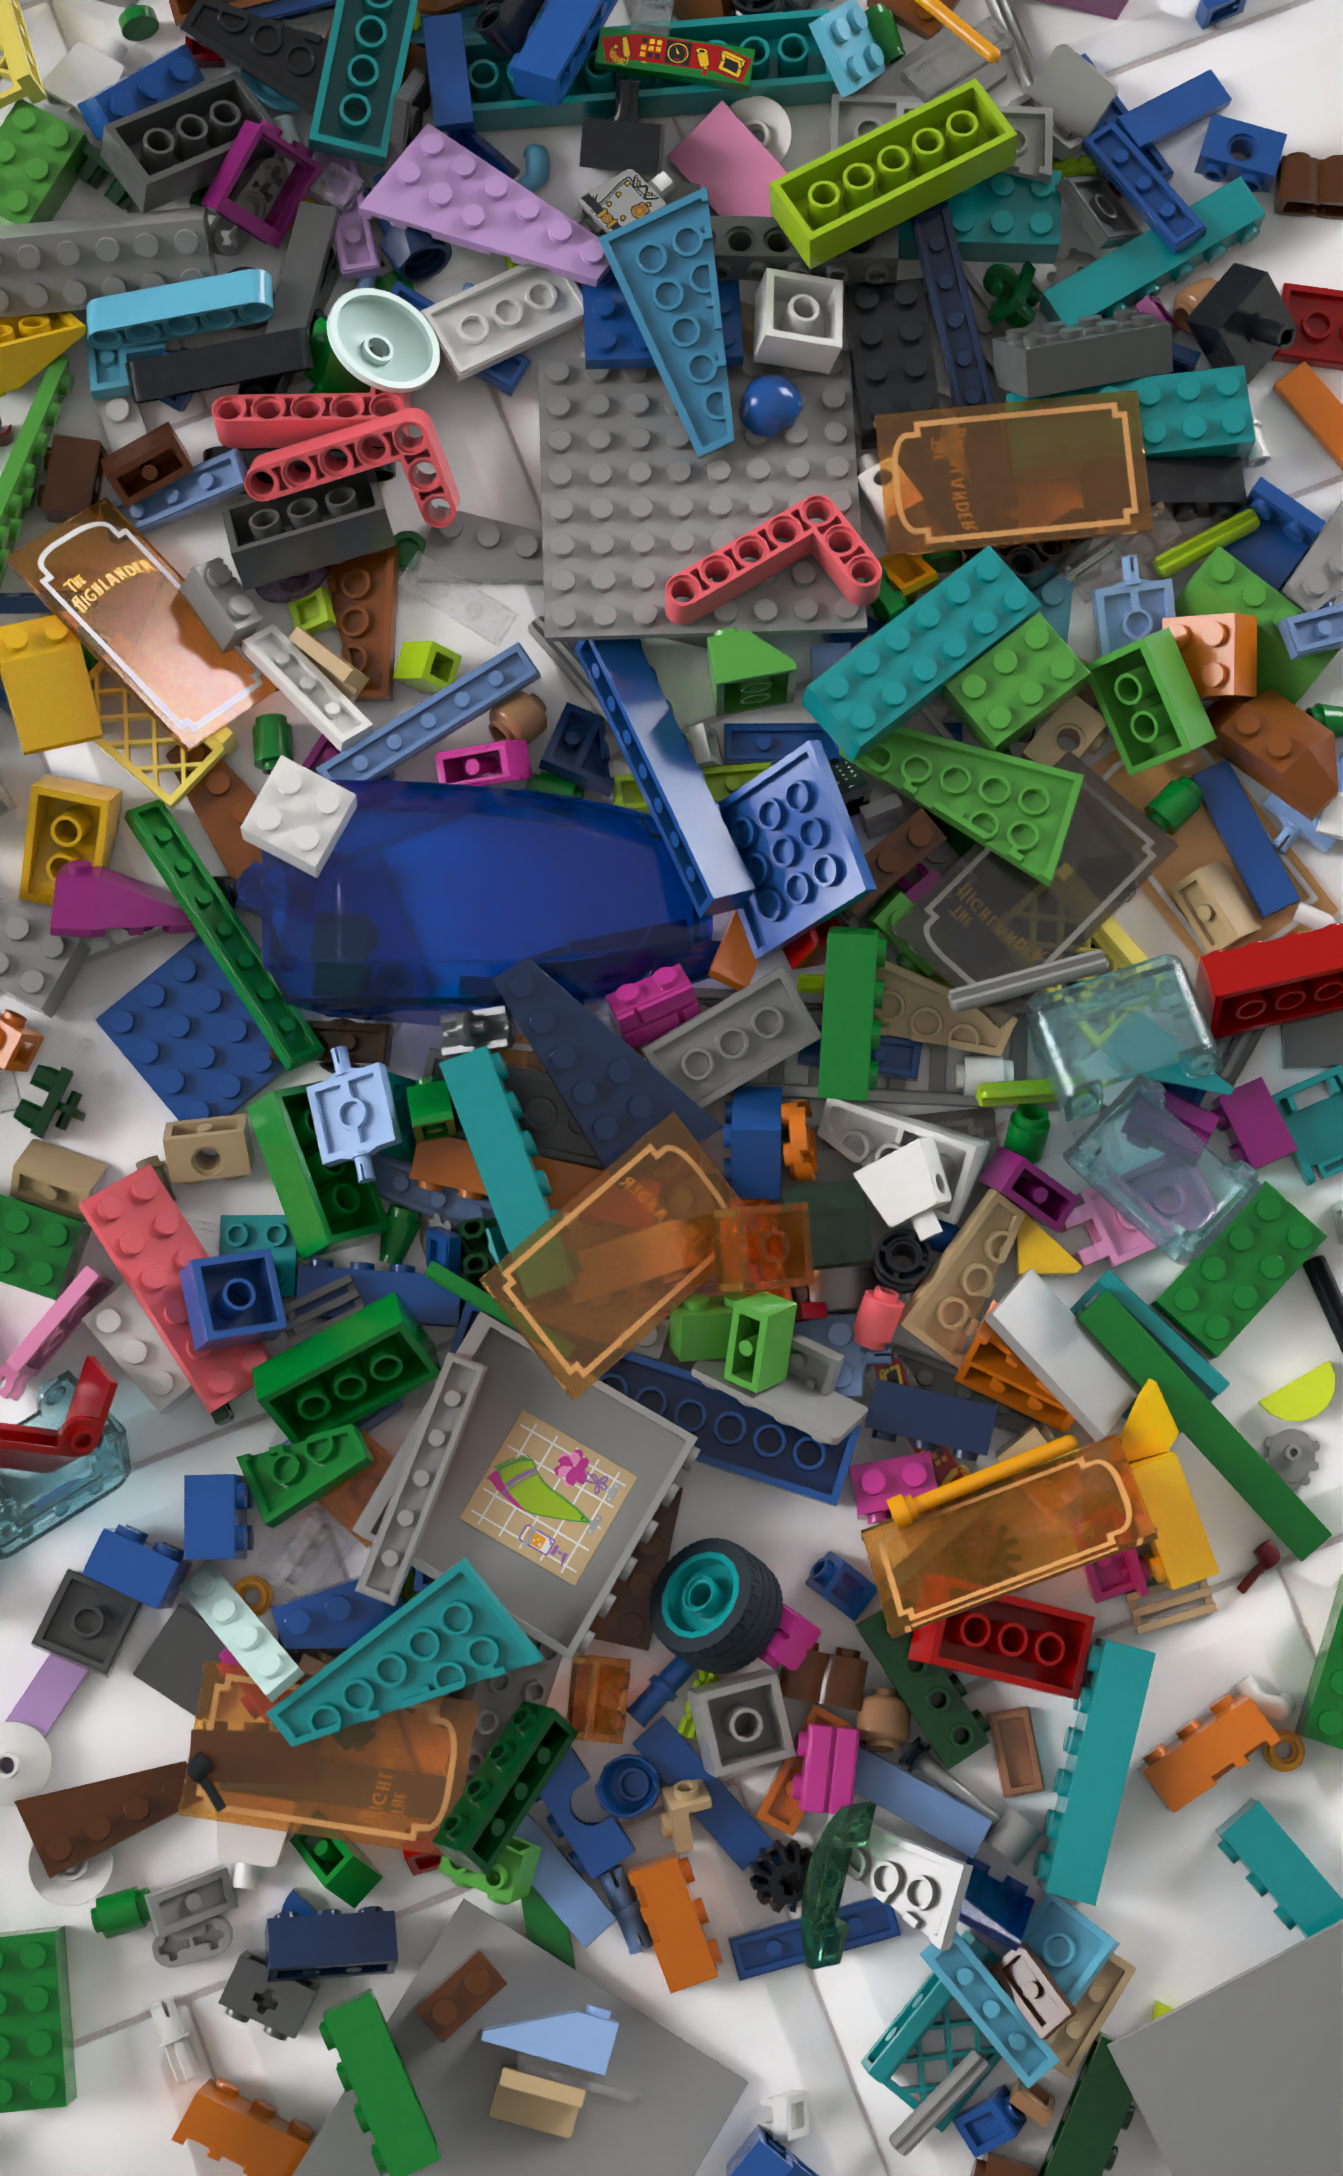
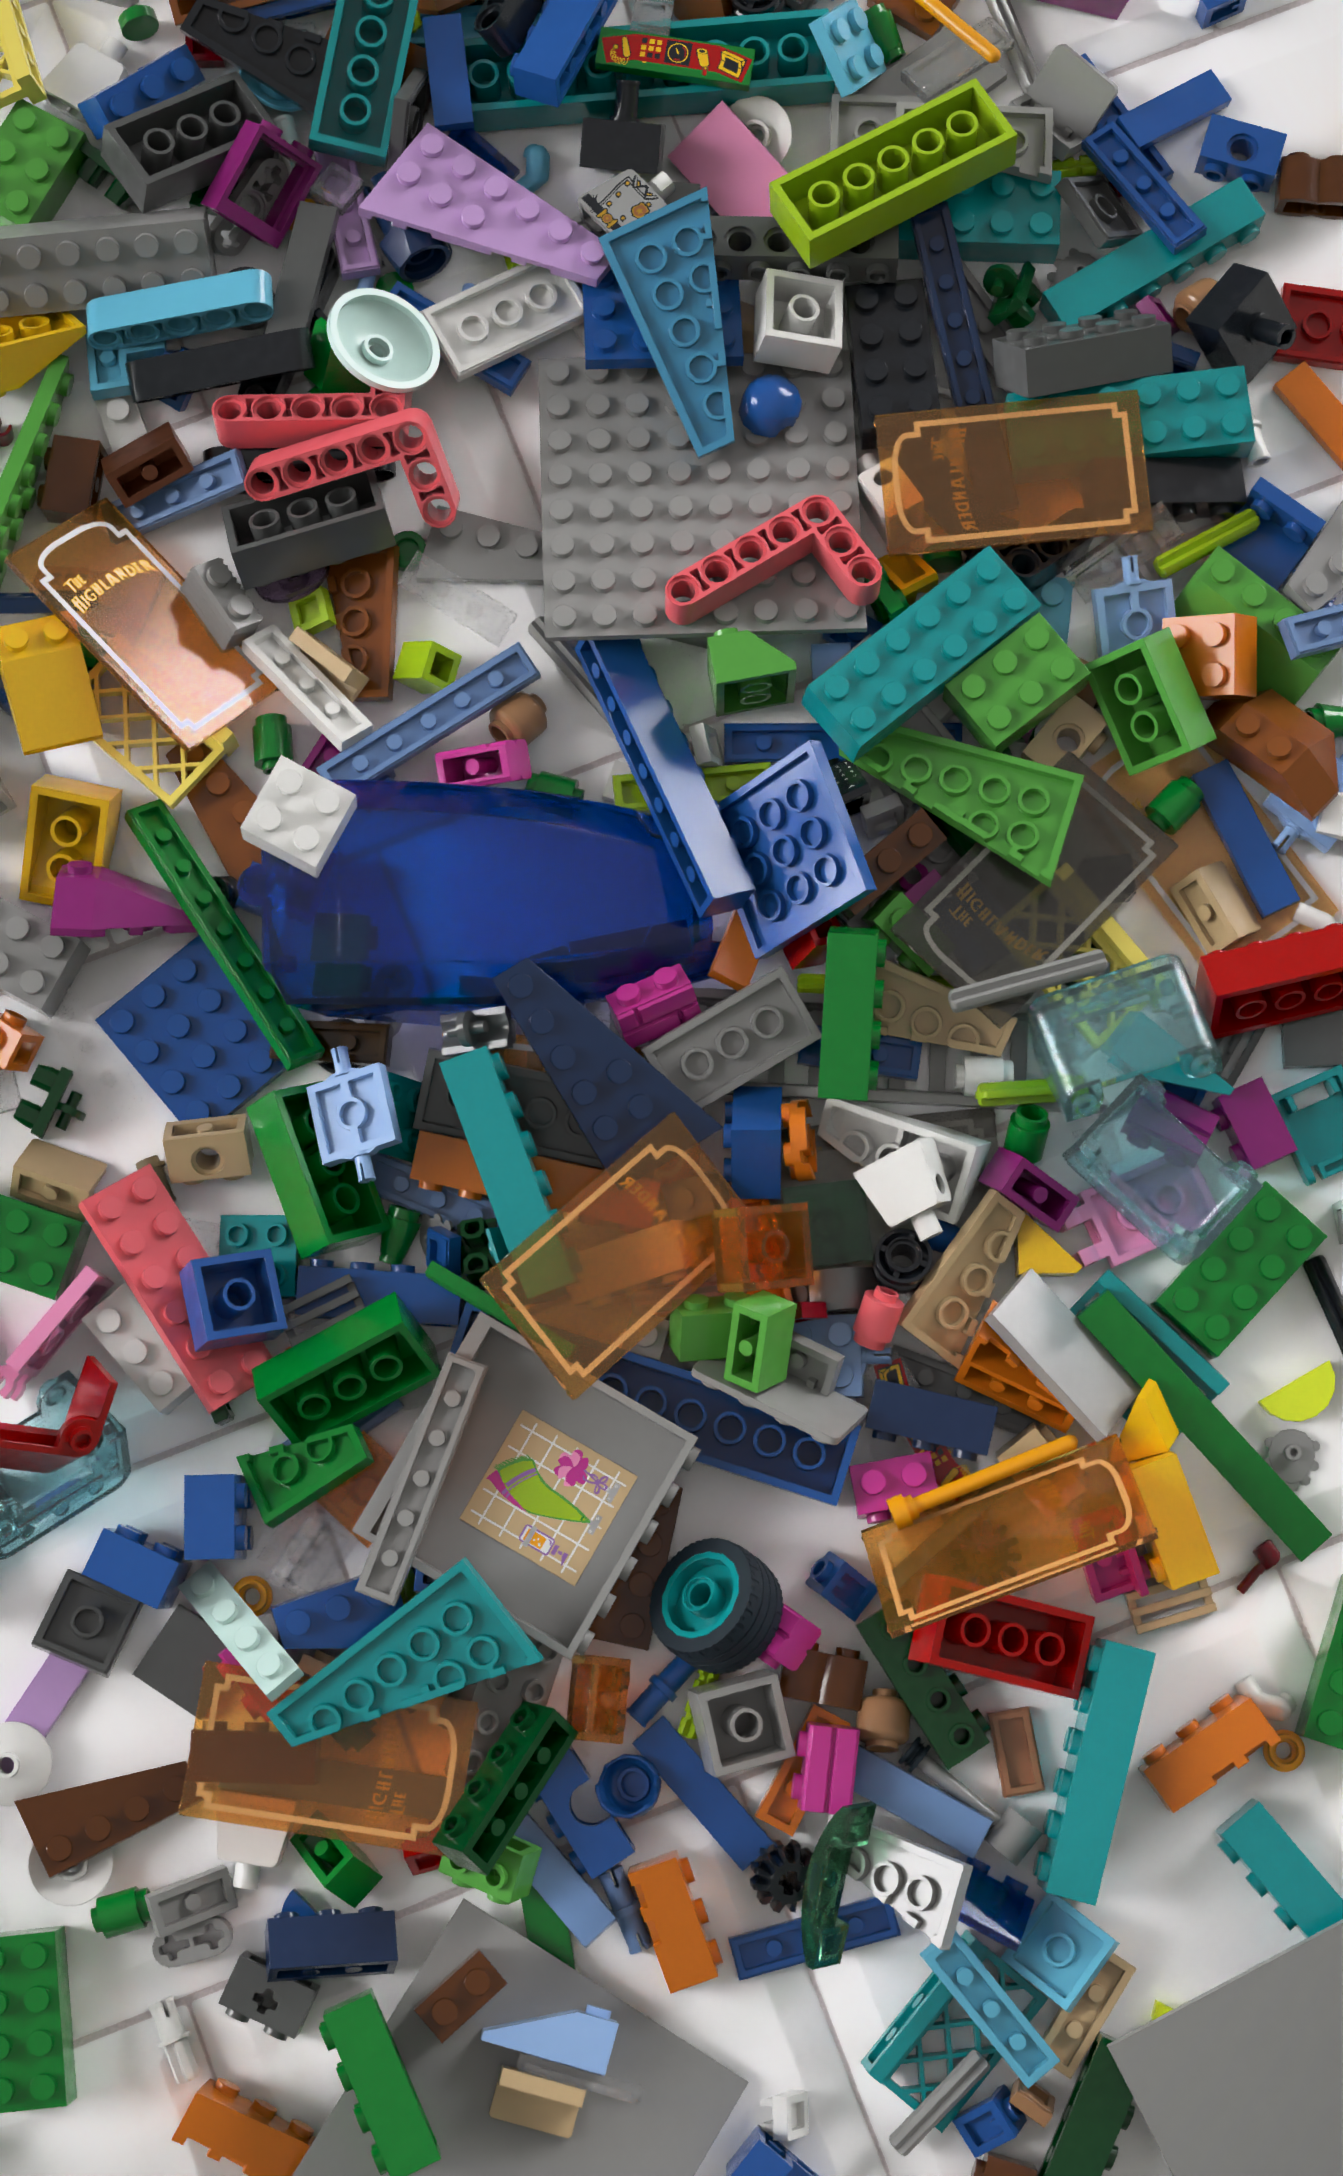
(198, 1769): black hand -> none
(431, 1109): green slope -> none
(579, 750): dark blue wing -> none
(678, 1802): tan bracket -> none
(1033, 1990): plate -> none

